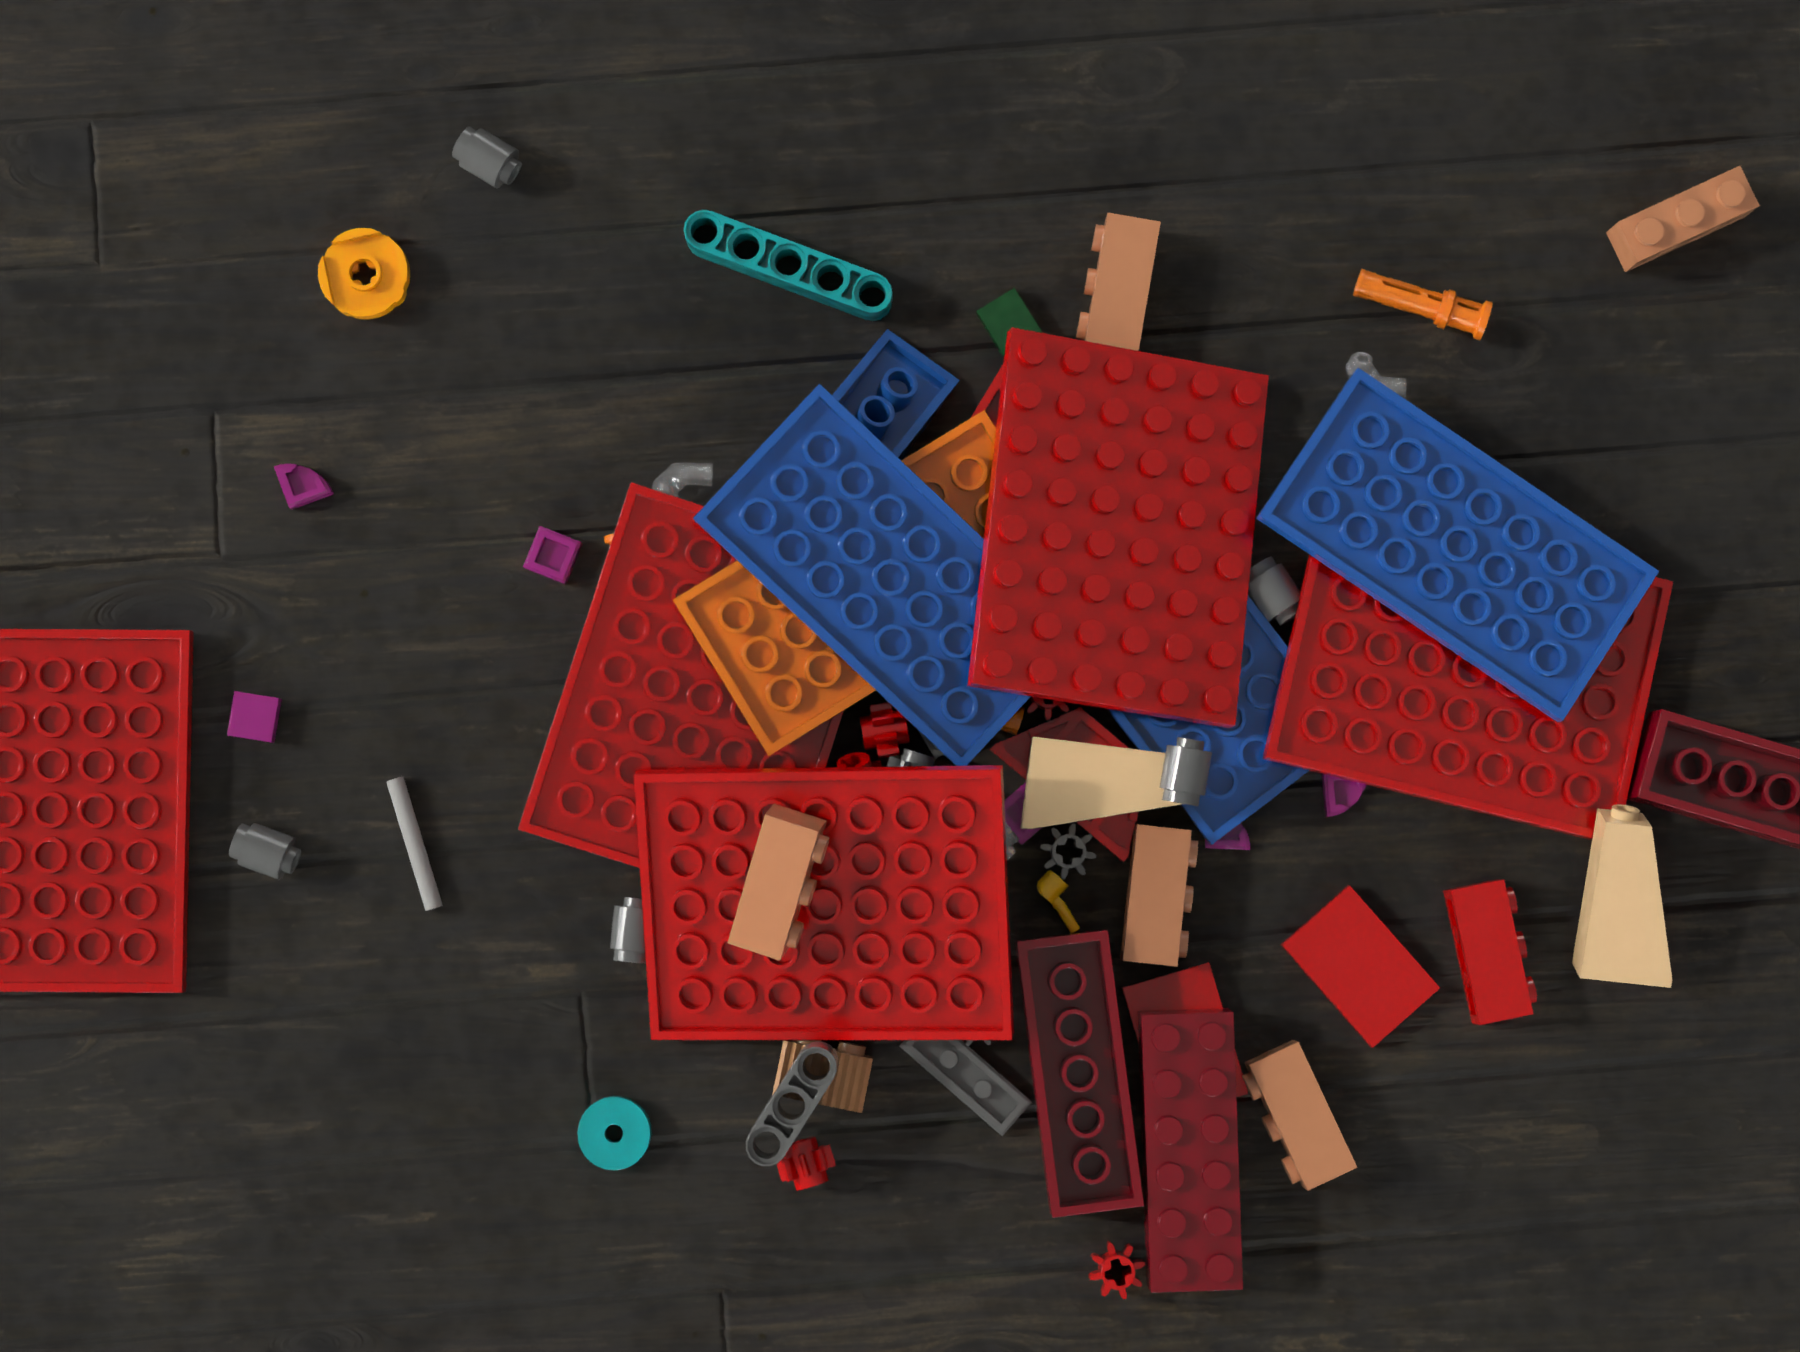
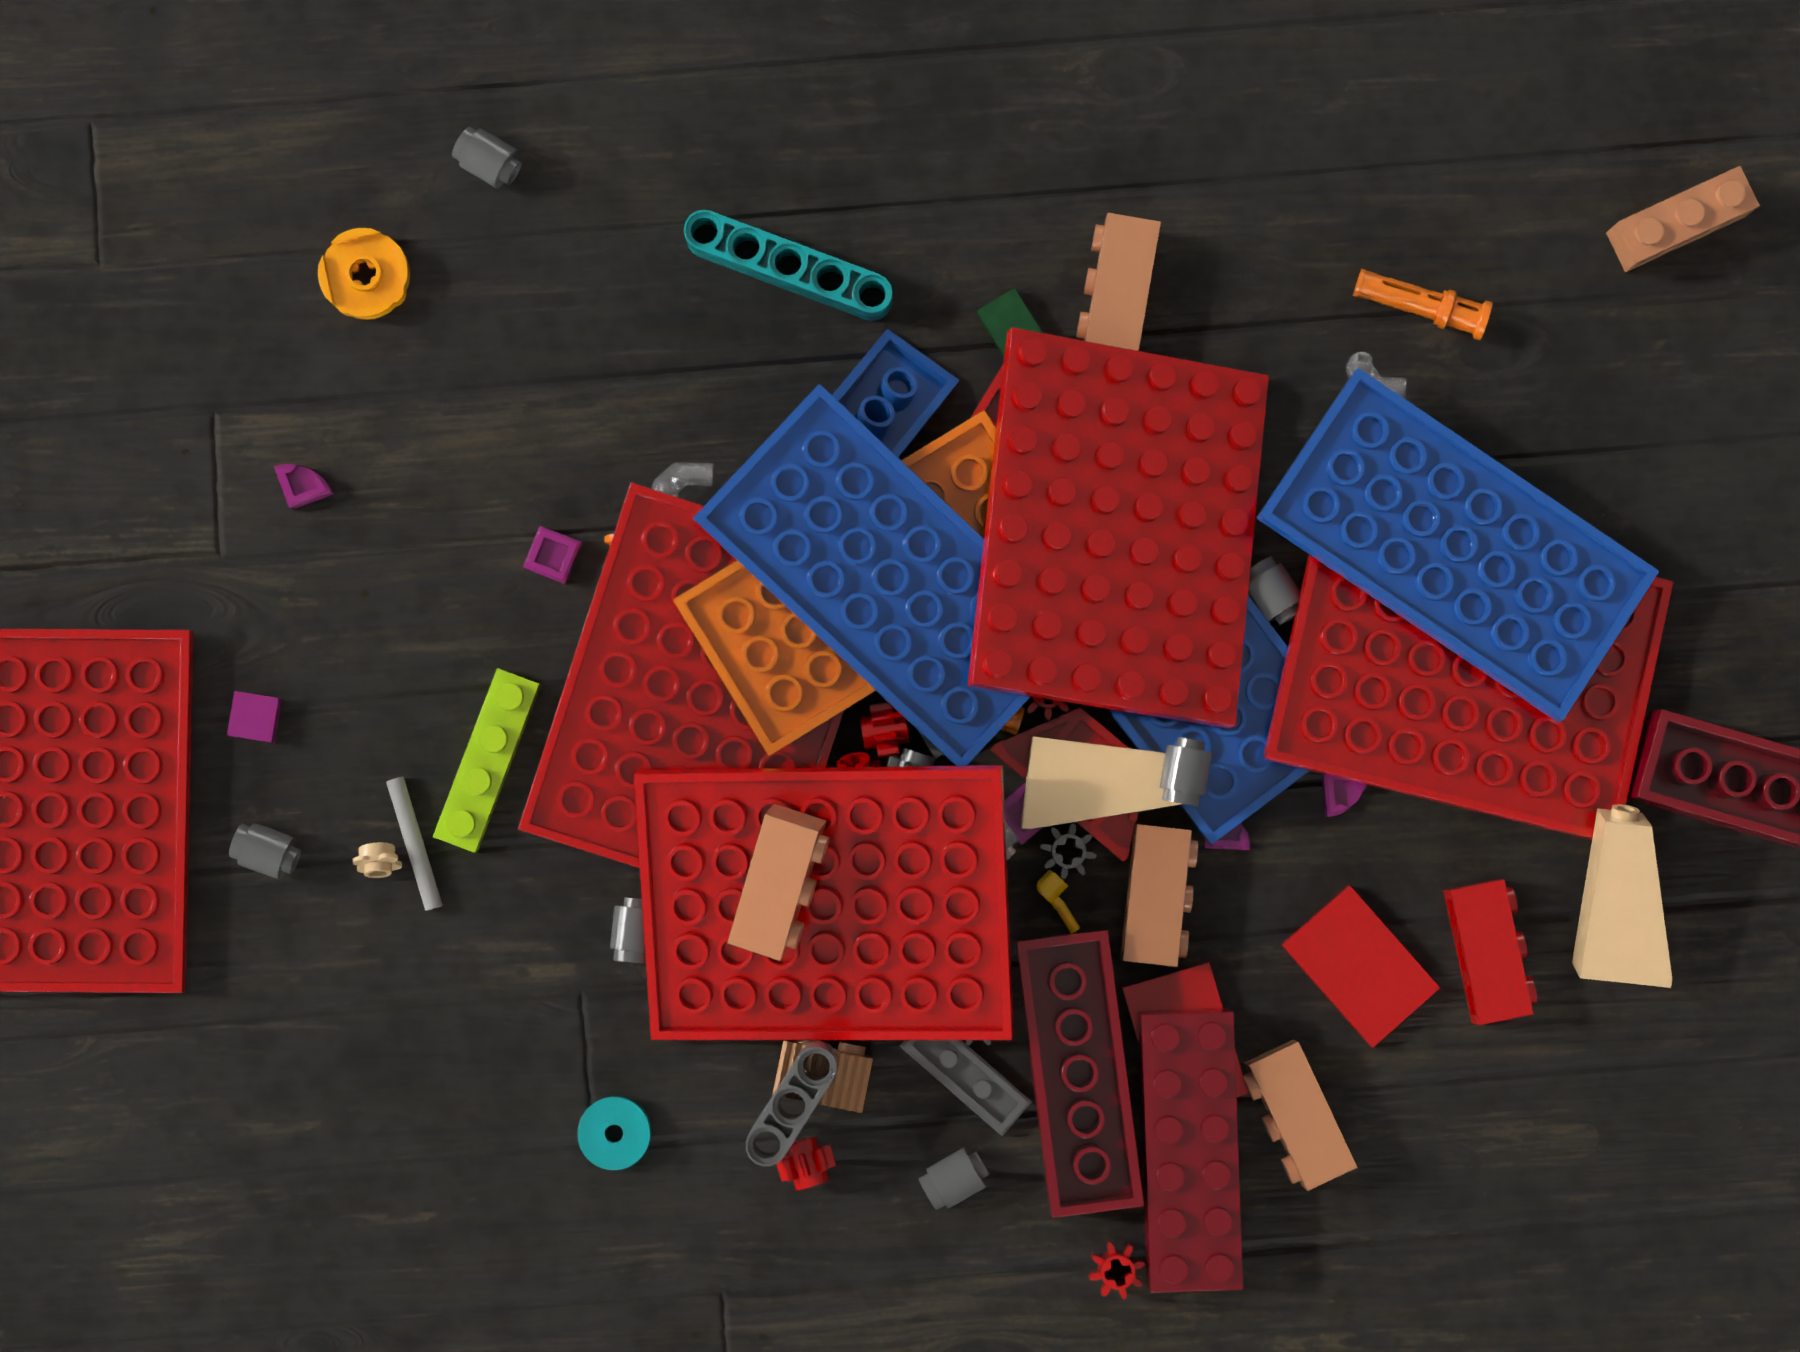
(377, 860): none -> tan plate
(486, 760): none -> lime plate
(954, 1178): none -> dark grey brick

